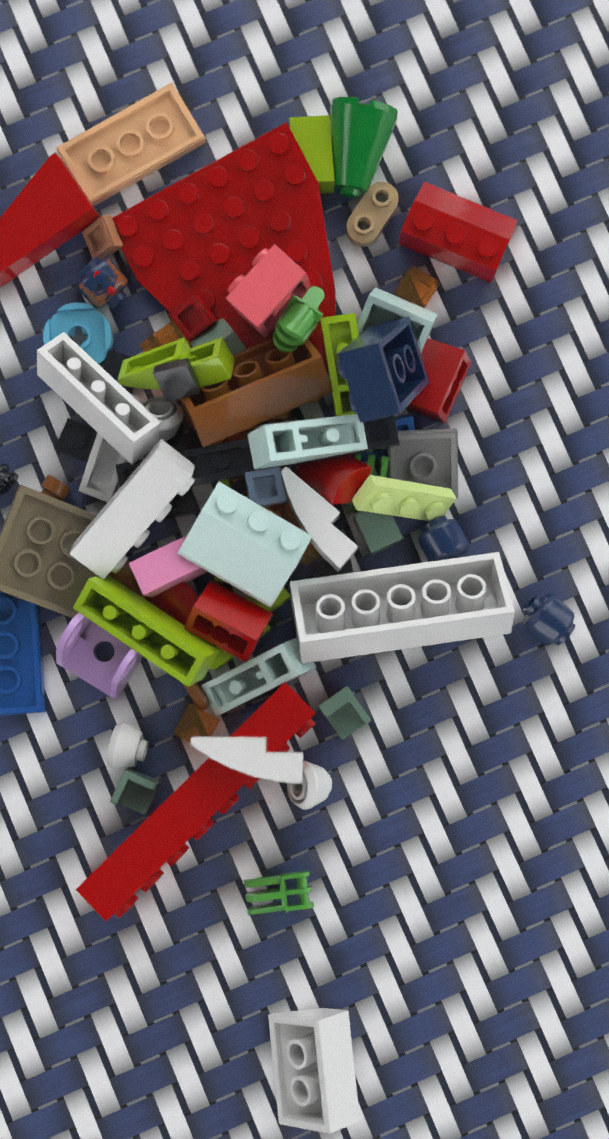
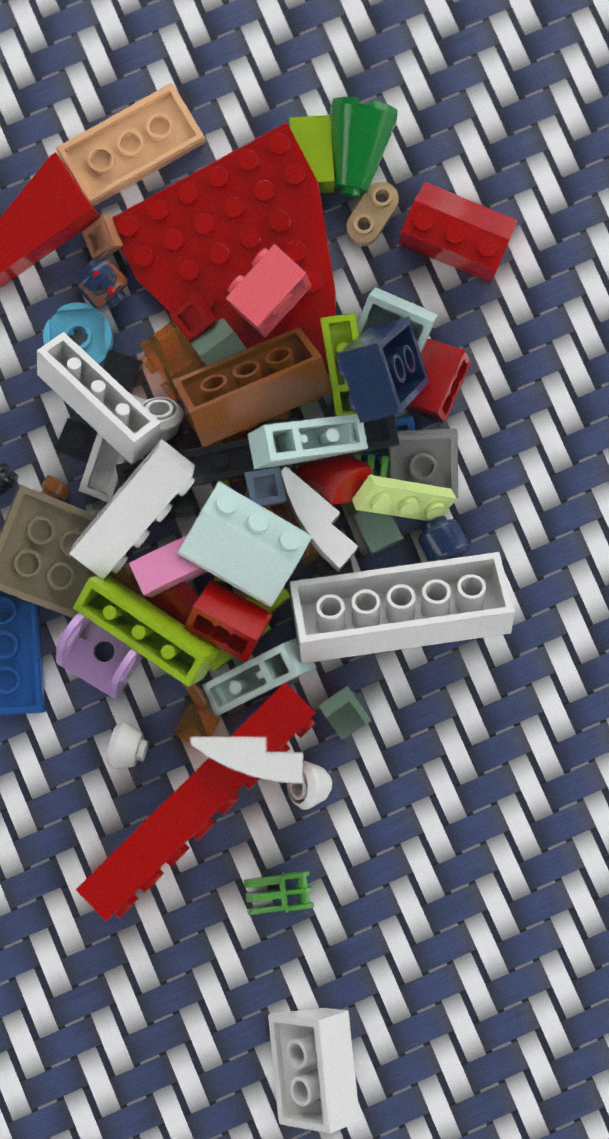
(135, 791): sand green panel -> none
(176, 379): black tile -> none
(210, 362): lime slope -> none
(298, 320): bright green arm -> none
(417, 287): clear orange tile -> none
(548, 619): dark blue head -> none

